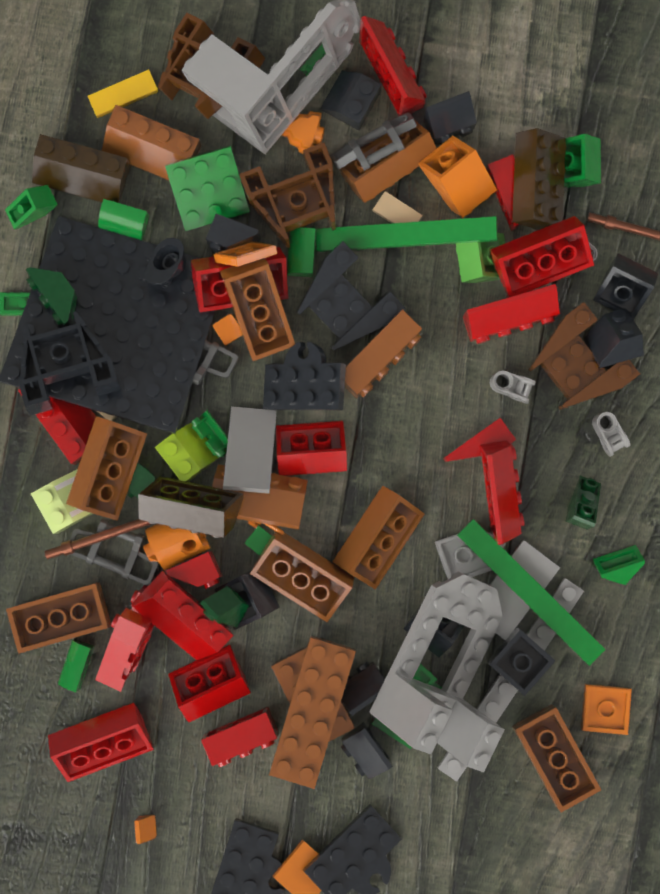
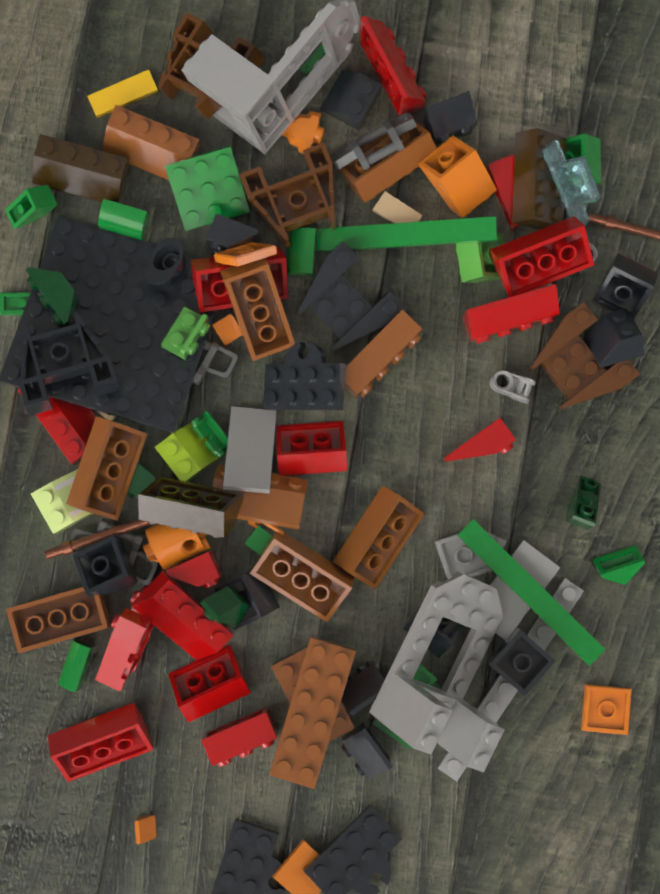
(105, 567): none -> black slope
(185, 333): none -> bright green bracket
(501, 490): red slope -> none
(556, 758): dark orange brick -> none
(572, 180): none -> clear light blue bracket
(610, 434): light grey piece -> none

